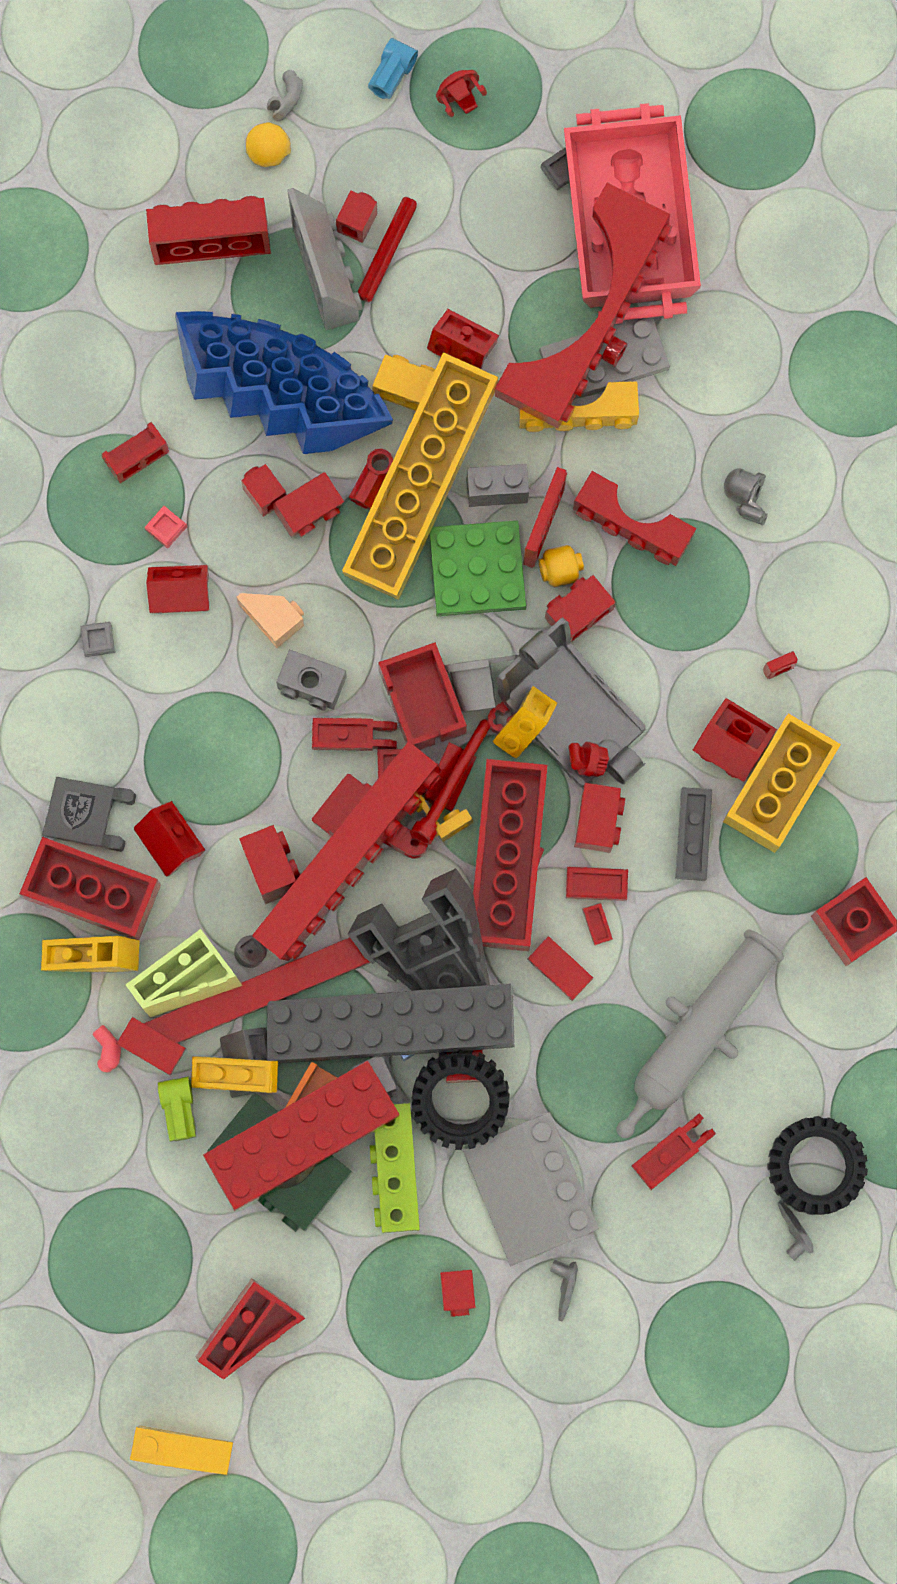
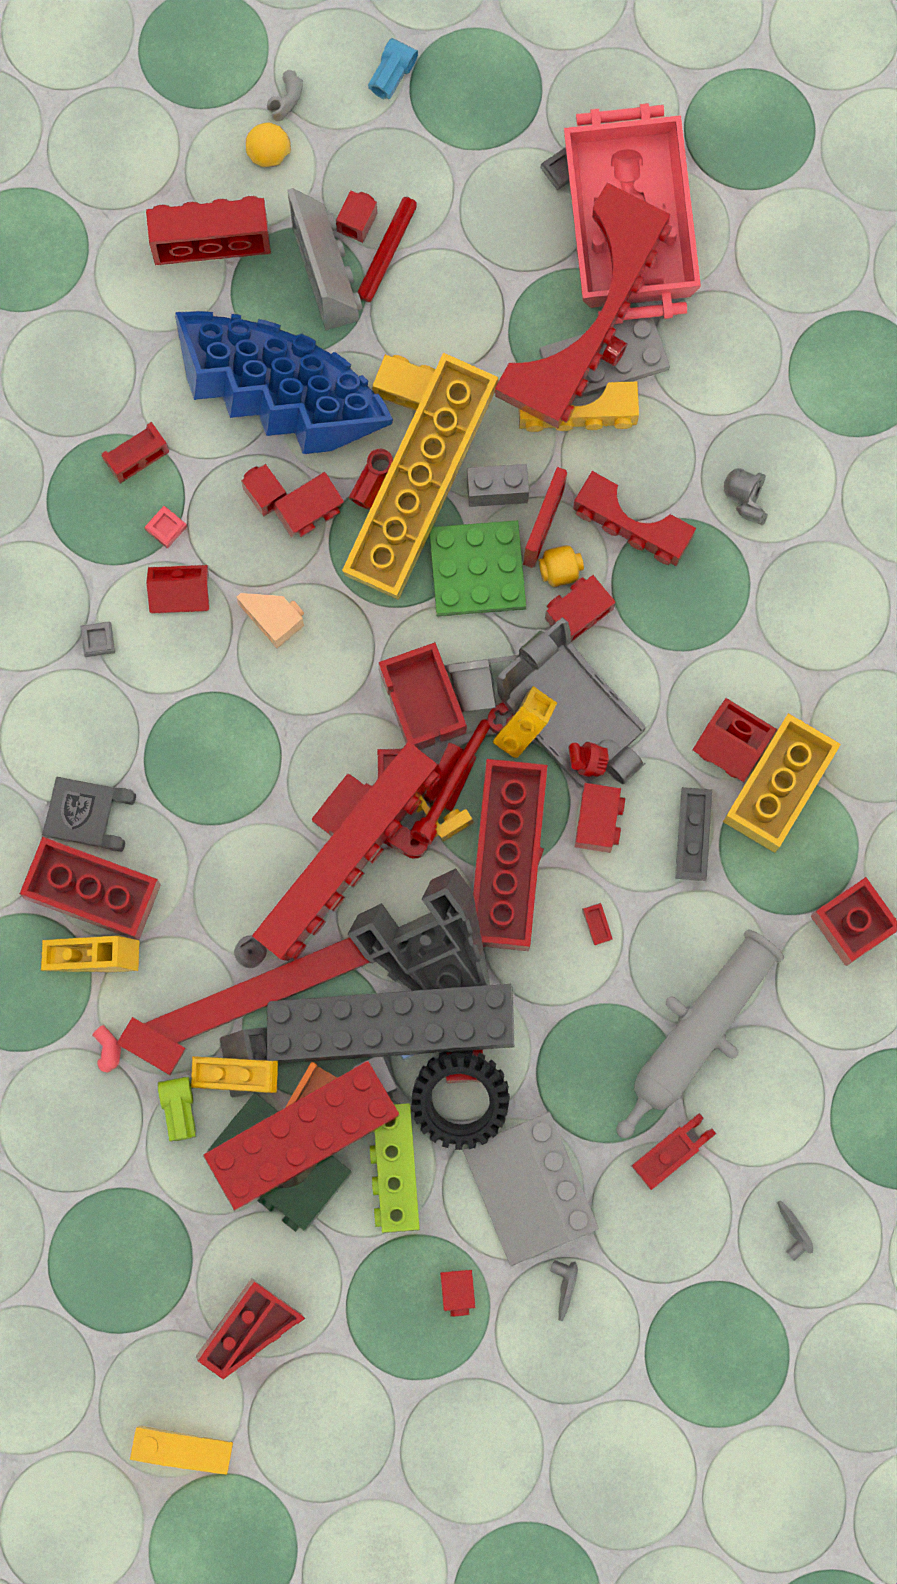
(168, 838): red panel -> none
(183, 977): yellowish green wedge -> none
(268, 861): red brick -> none
(298, 667): flat silver brick -> none
(350, 734): red hinge -> none
(458, 88): red piece -> none
(461, 339): red bracket -> none
(560, 968): red tile -> none
(597, 883): red tile -> none
(780, 665): red tile -> none
(854, 1163): black tyre -> none

